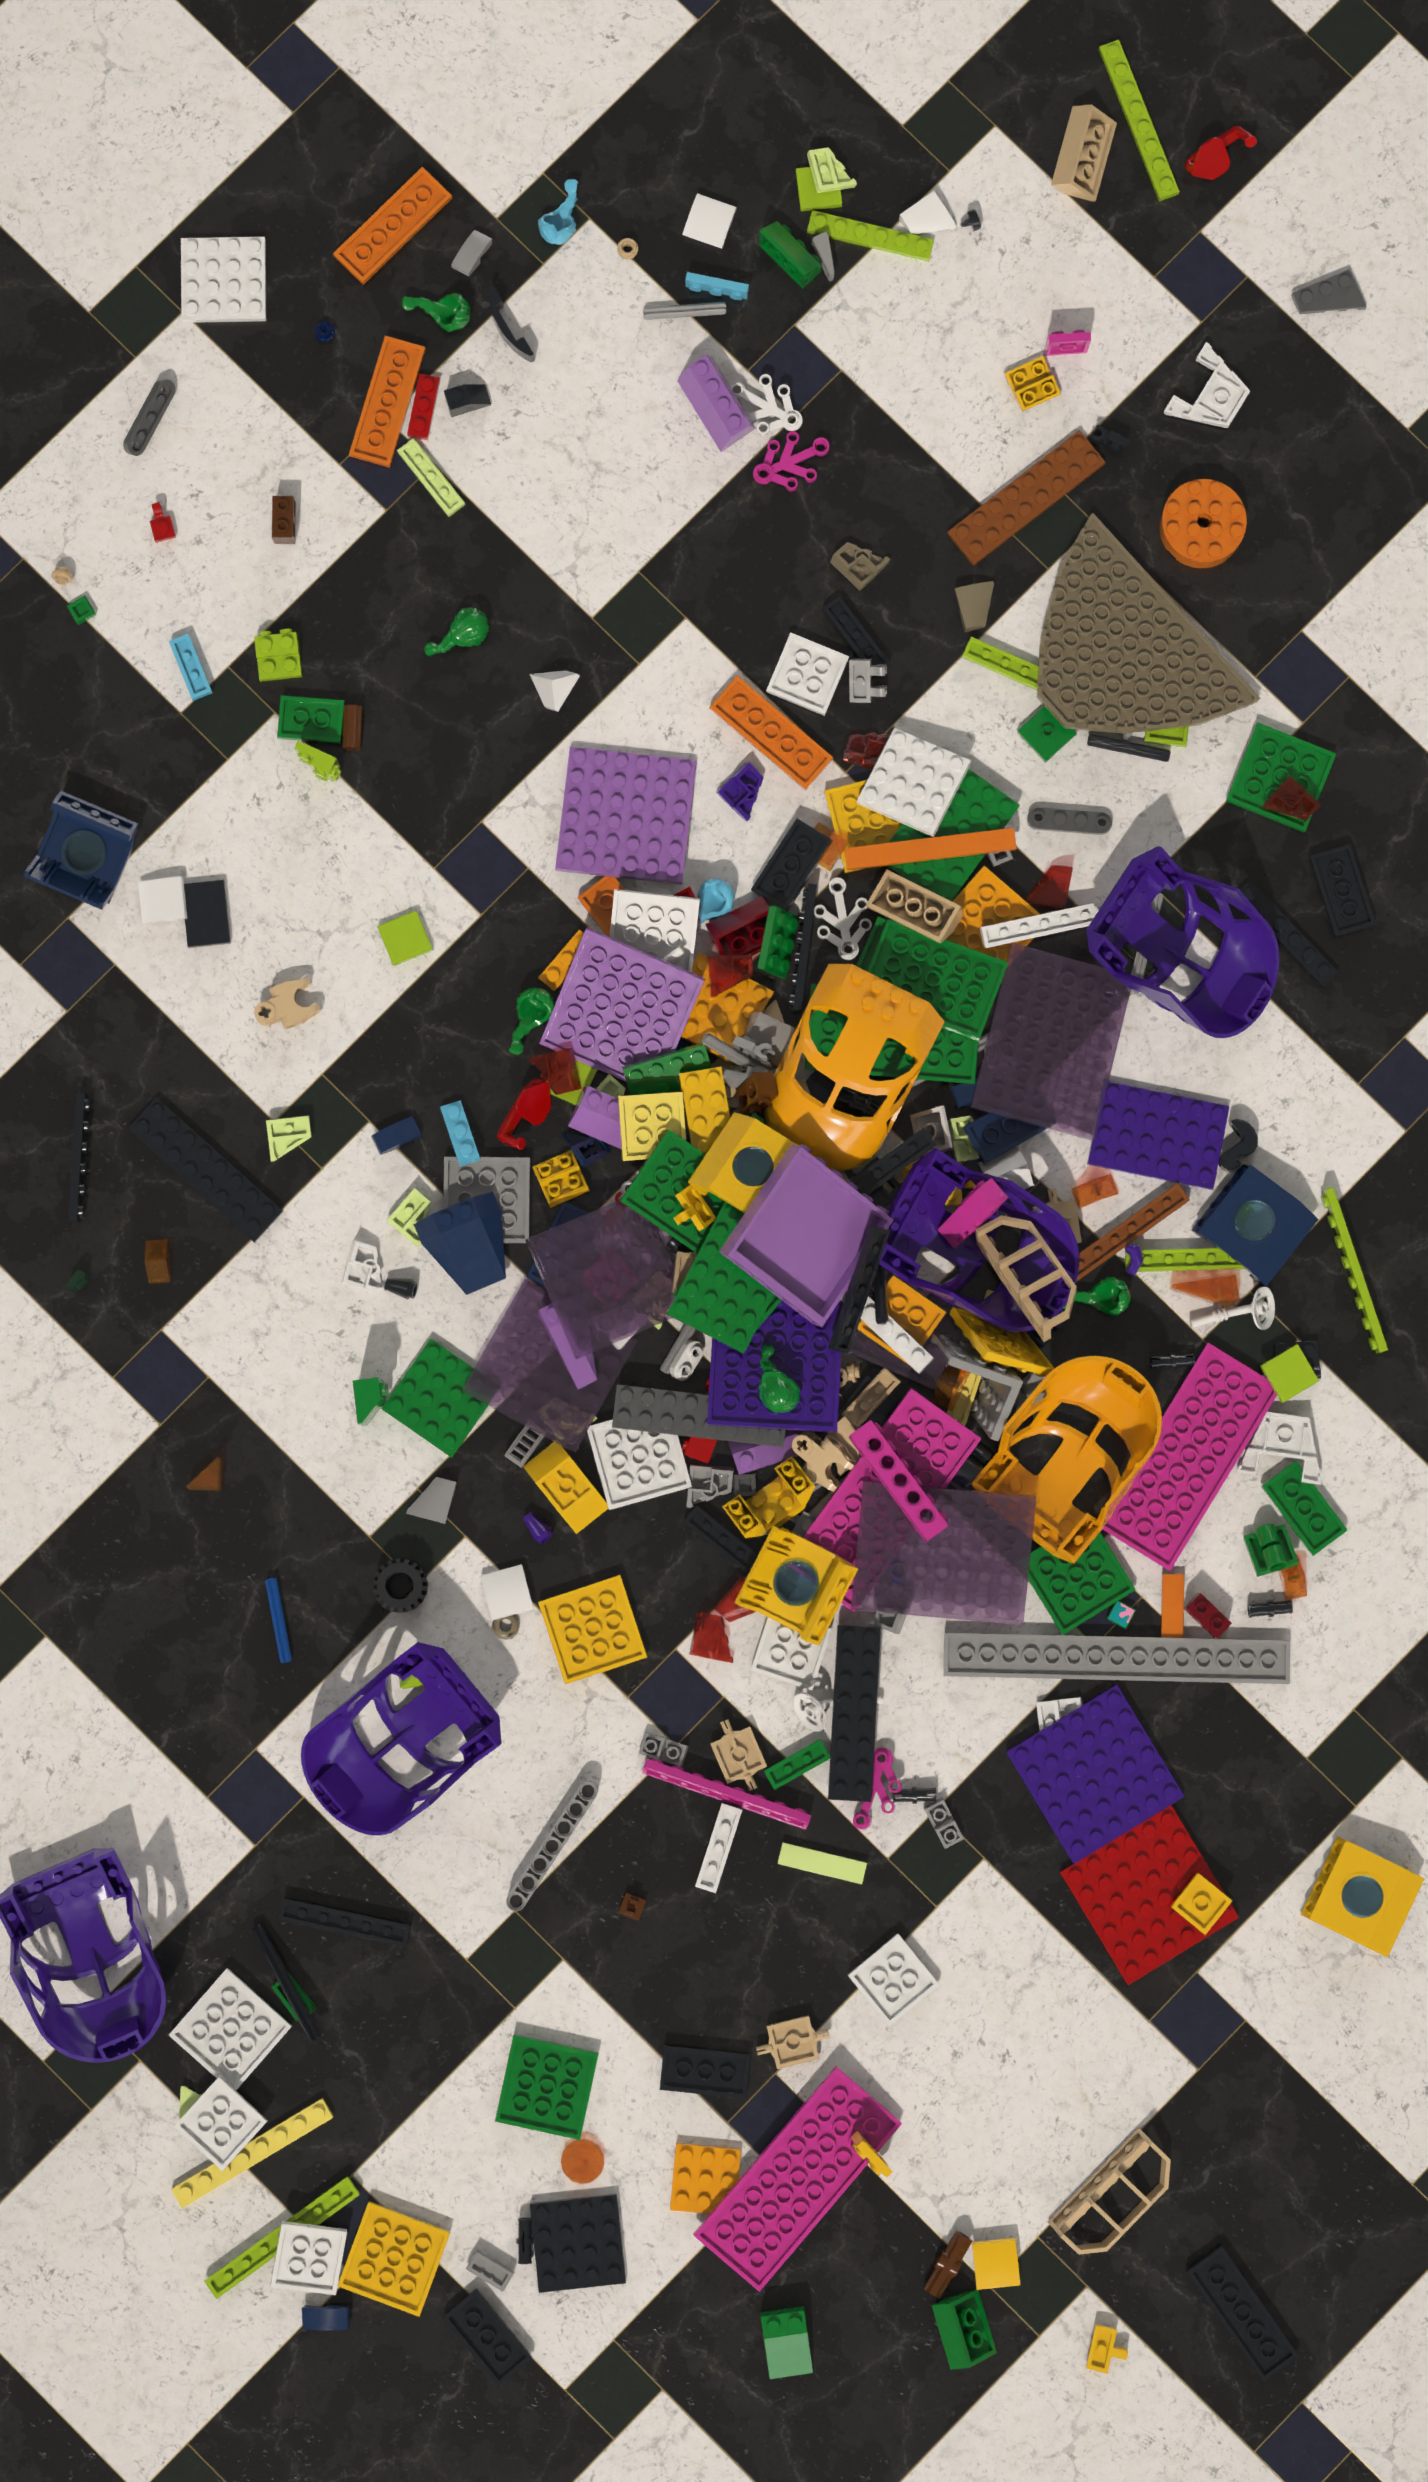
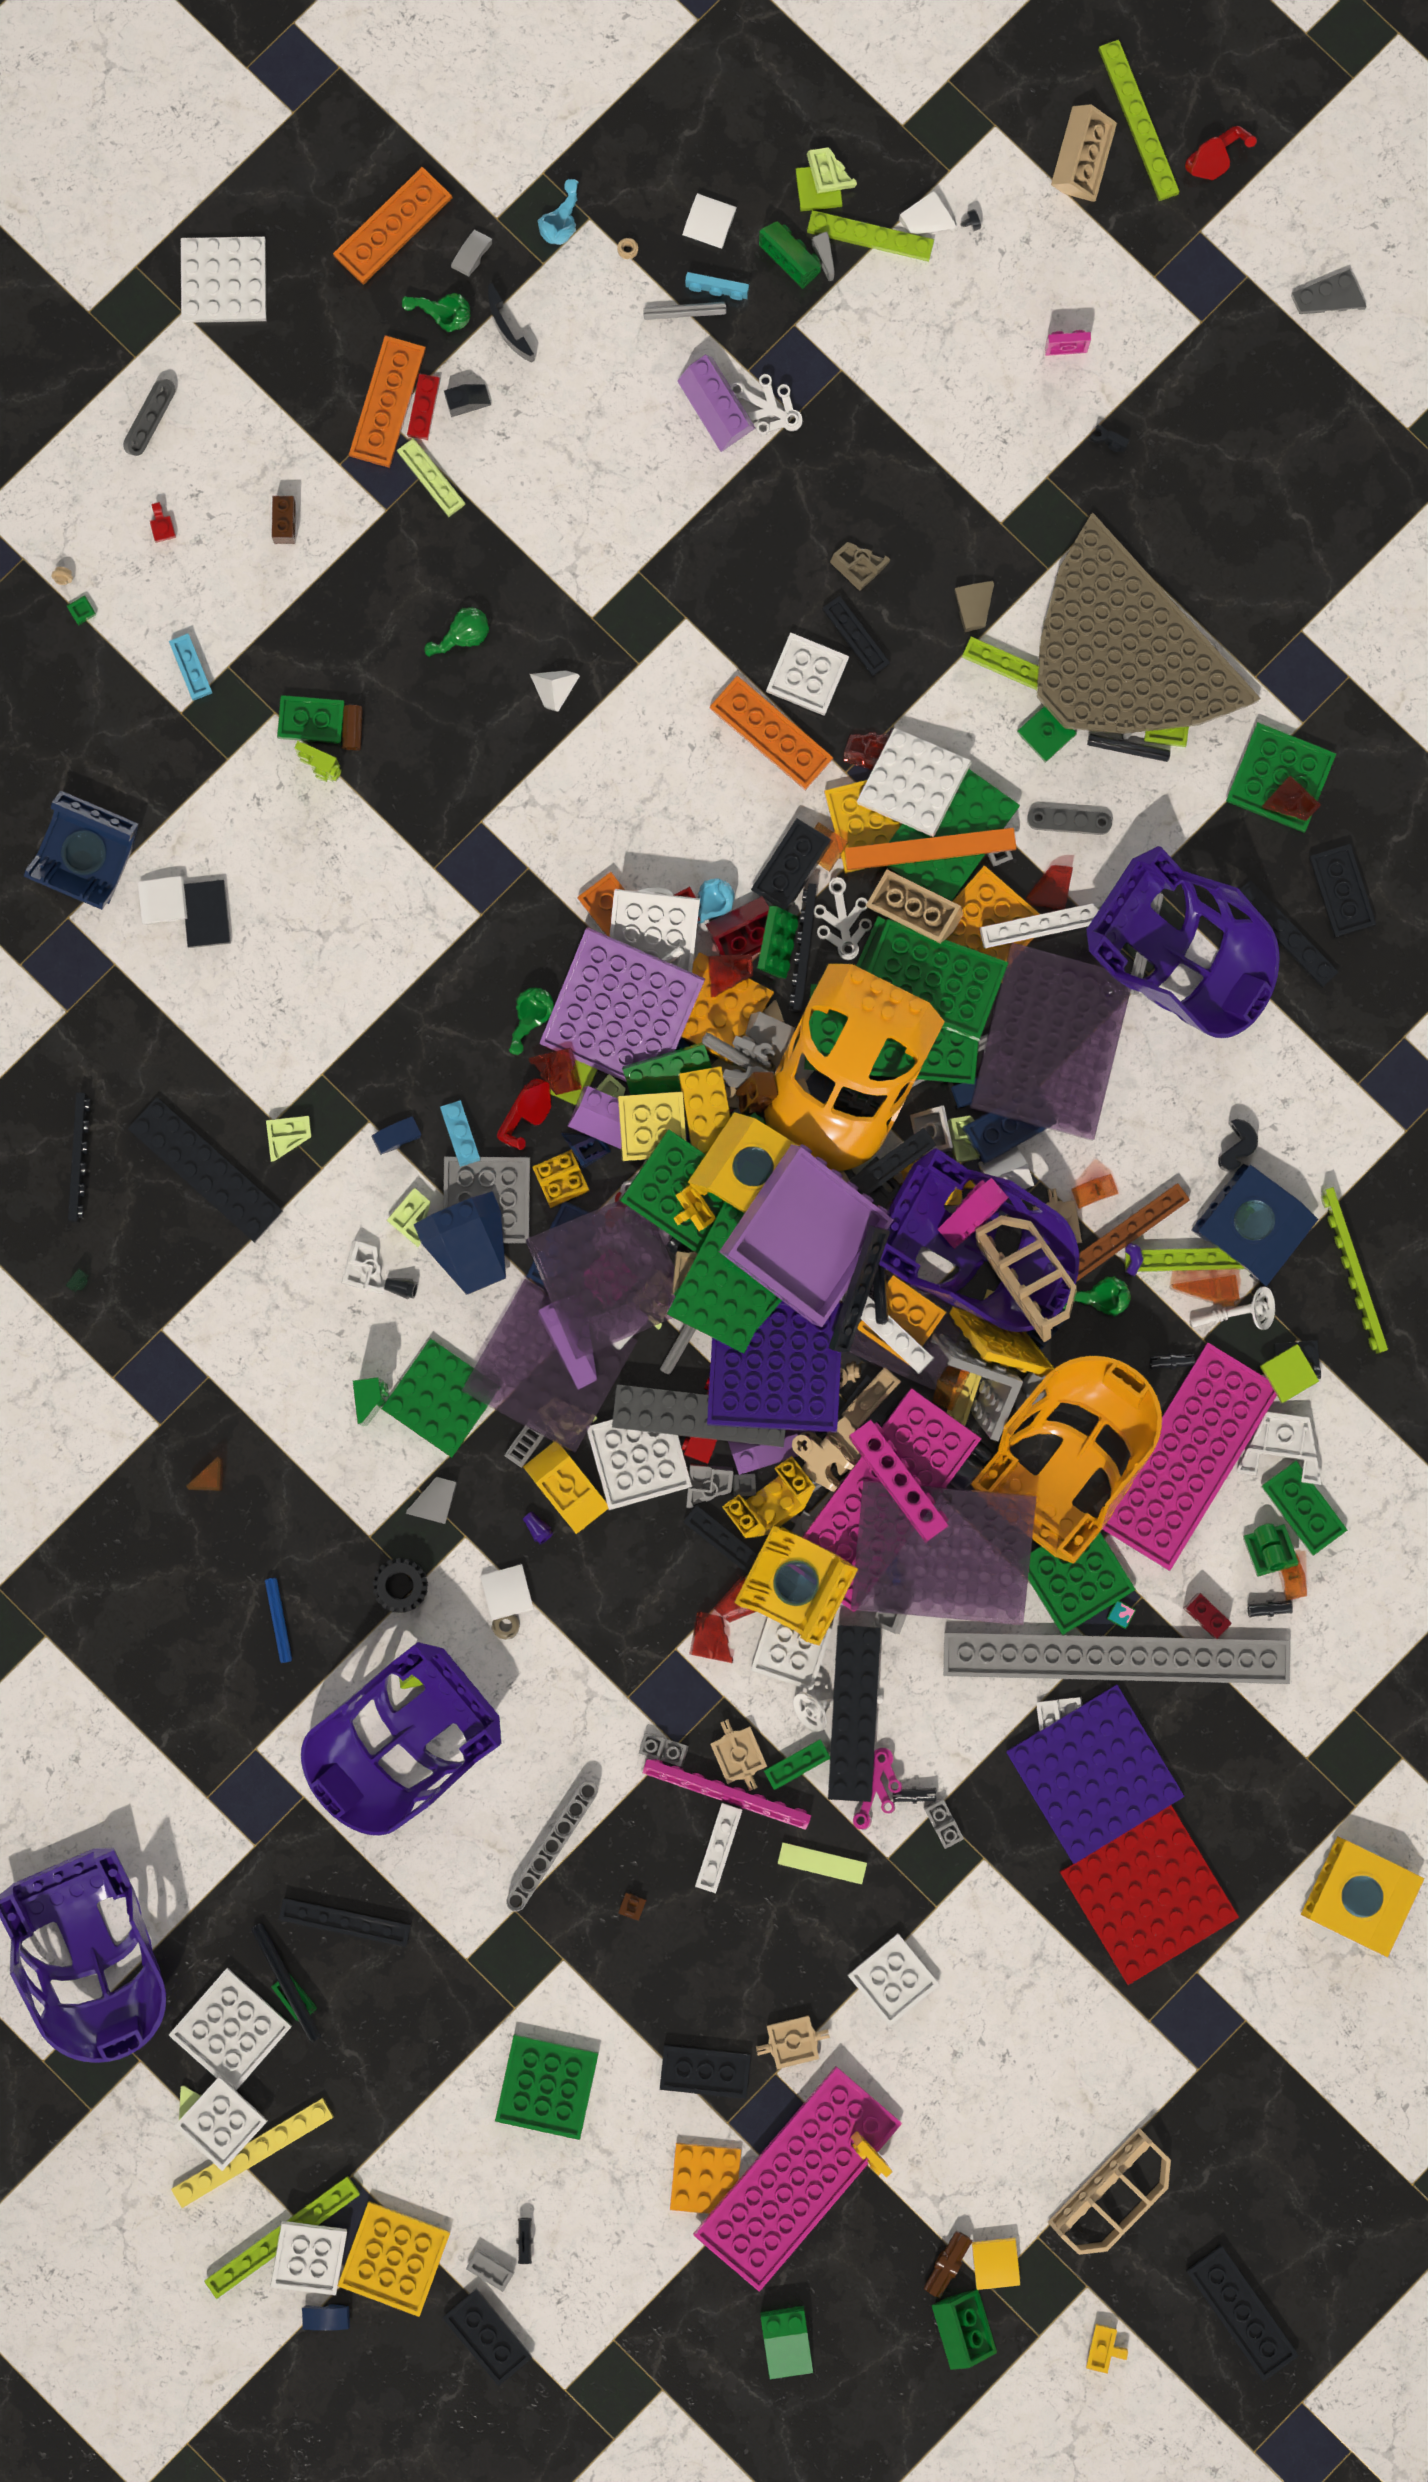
(157, 1261): clear orange slope -> none
(278, 655): lime plate -> none
(284, 1006): tan piece -> none
(328, 335): clear blue plate -> none
(405, 938): lime tile -> none
(558, 969): light orange plate -> none
(577, 2243): black plate -> none
(582, 2161): clear orange tile -> none
(592, 1629): yellow plate -> none
(625, 815): medium lavender plate -> none
(686, 1360): white plate -> none
(741, 790): dark purple slope -> none
(776, 1389): green hair -> none
(788, 463): dark pink plant -> none
(861, 680): light grey plate -> none
(1026, 498): dark orange plate -> none
(1032, 383): yellow slope -> none
(1159, 1136): dark purple plate -> none
(1172, 1605): orange tile -> none
(1201, 1903): yellow plate -> none
(1214, 505): orange brick -> none
(1219, 398): white wing -> none

